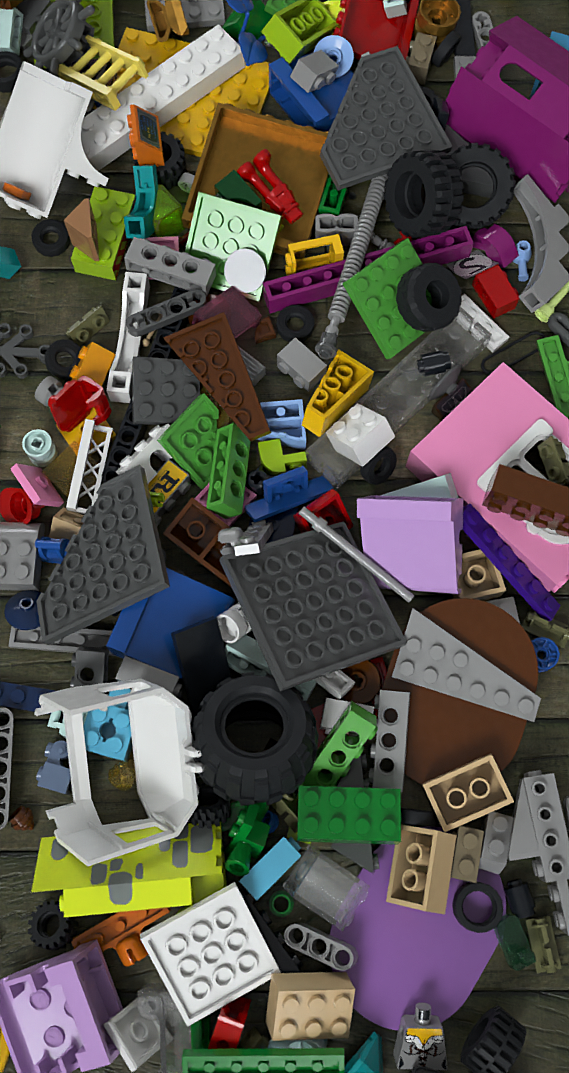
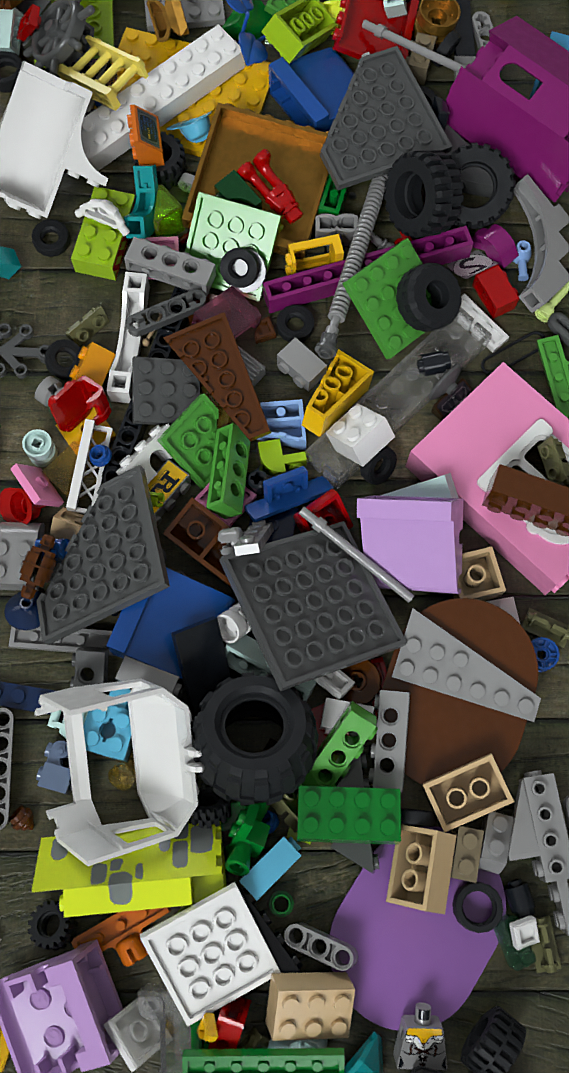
(16, 191): orange tile -> none
(29, 22): none -> red plate
(31, 562): none -> reddish brown piece
(83, 229): medium nougat slope -> none
(100, 455): none -> blue plate
(103, 212): none -> white piece
(194, 129): none -> medium azure piece
(207, 1028): none -> yellow tile
(226, 267): none -> black tyre
(314, 71): light grey brick -> none
(326, 888): clear slope -> none
(341, 49): light blue dish -> none
(381, 32): none -> light grey bar
(509, 564): dark purple plate -> none
(524, 932): none -> white tile

